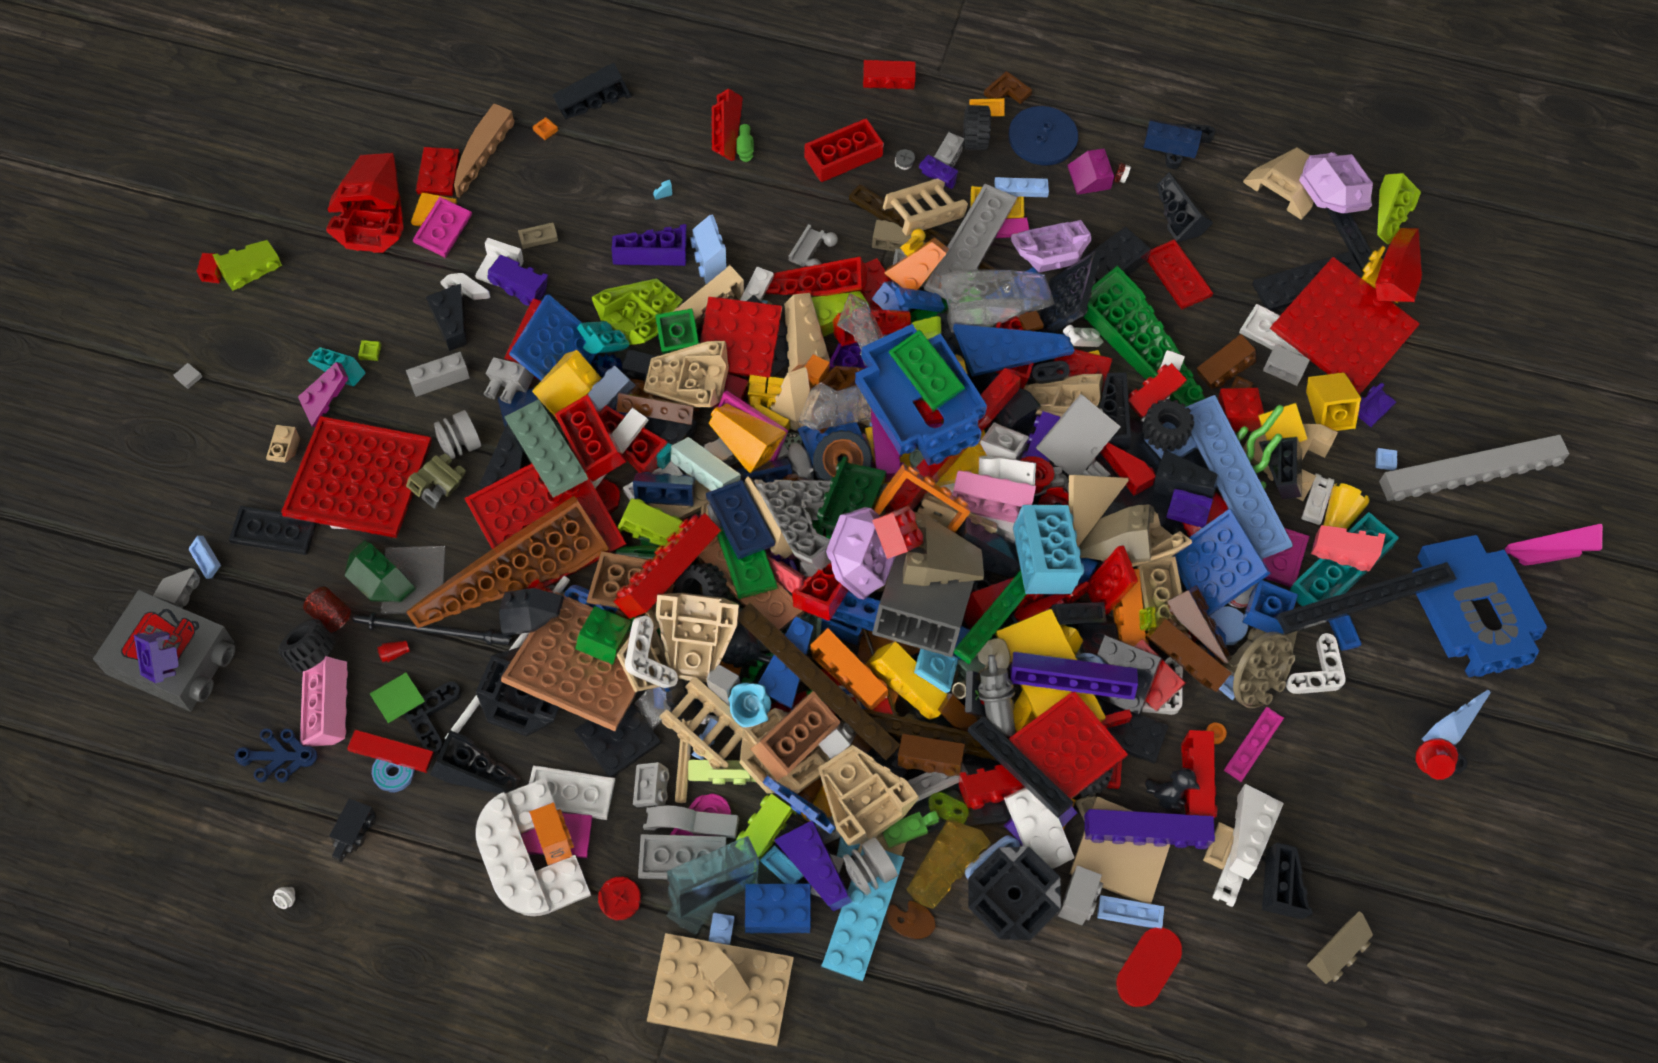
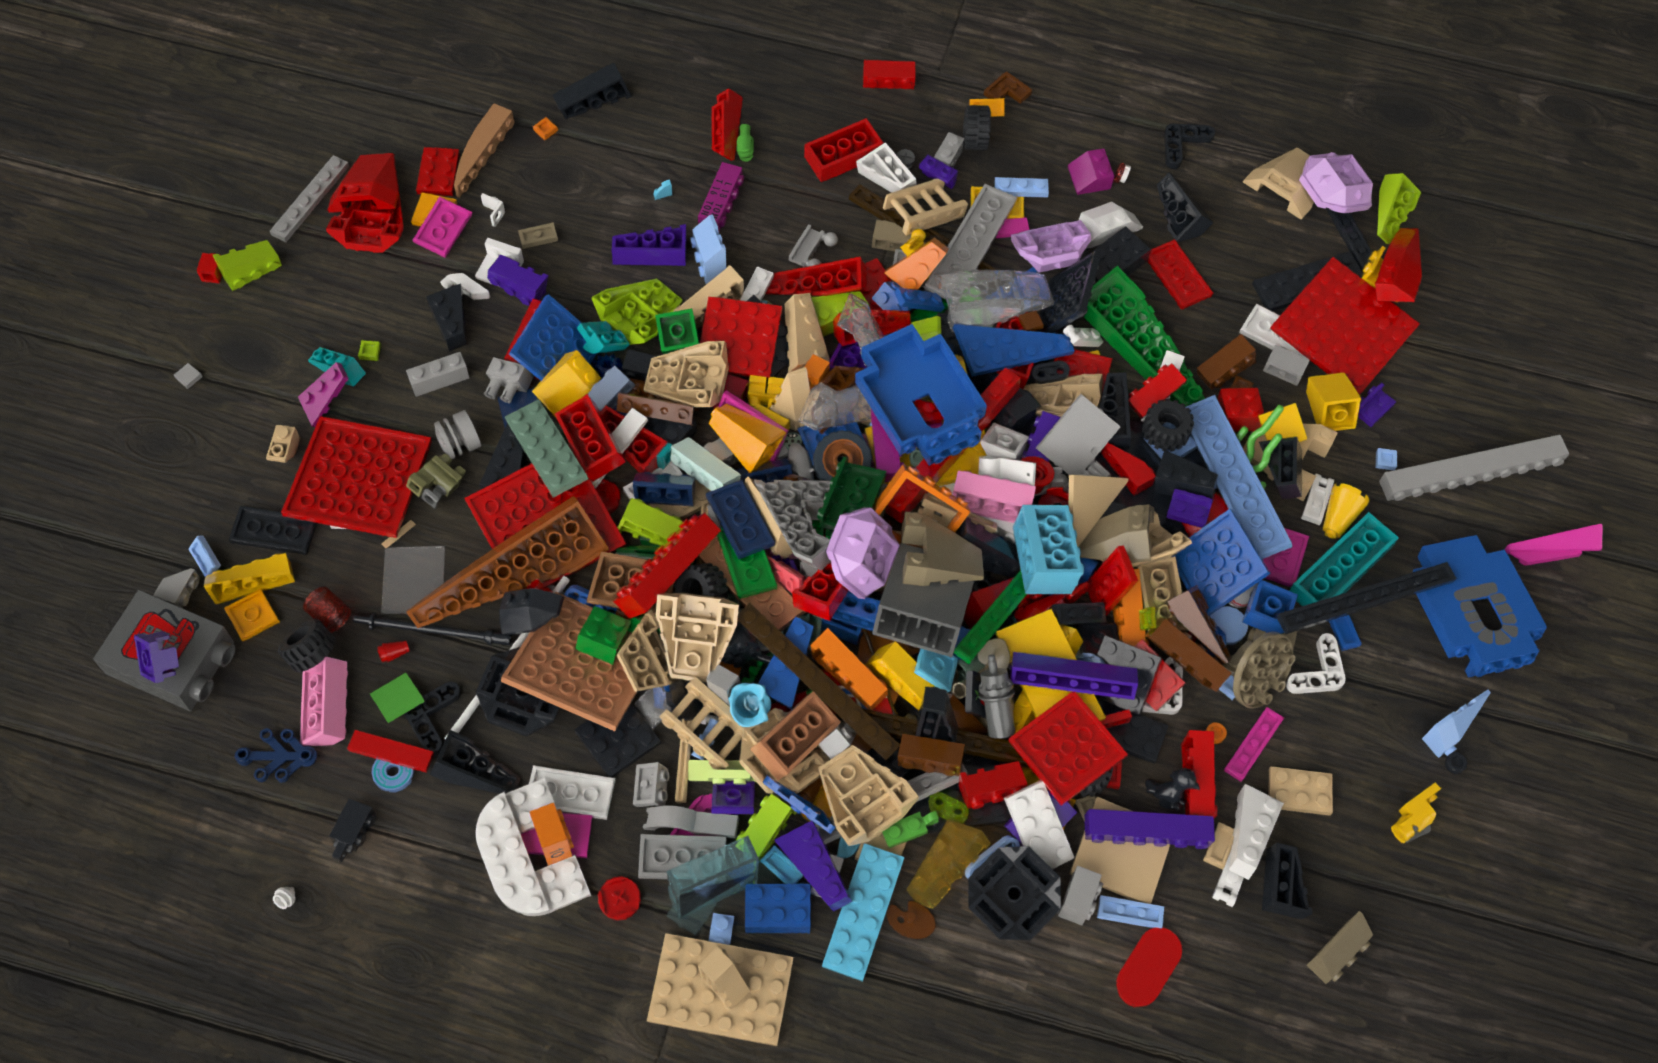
(248, 578): none -> yellow wedge
(251, 615): none -> light orange tile
(309, 198): none -> light grey plate
(376, 575): dark green wedge -> none
(403, 530): none -> tan piece
(494, 204): none -> white bracket
(641, 656): white beam -> none
(722, 194): none -> magenta brick
(733, 798): none -> dark purple tile
(869, 866): light grey wheel -> none
(886, 169): none -> white wedge
(898, 531): brick -> none
(926, 370): green tile -> none
(936, 716): none -> black wedge
(1020, 767): black plate -> none
(1043, 135): dark blue plate -> none
(1106, 221): none -> white wedge
(1172, 138): dark blue slope -> none
(1301, 790): none -> tan plate
(1348, 548): coral wedge -> none
(1416, 816): none -> yellow plate
(1437, 758): red piece -> none

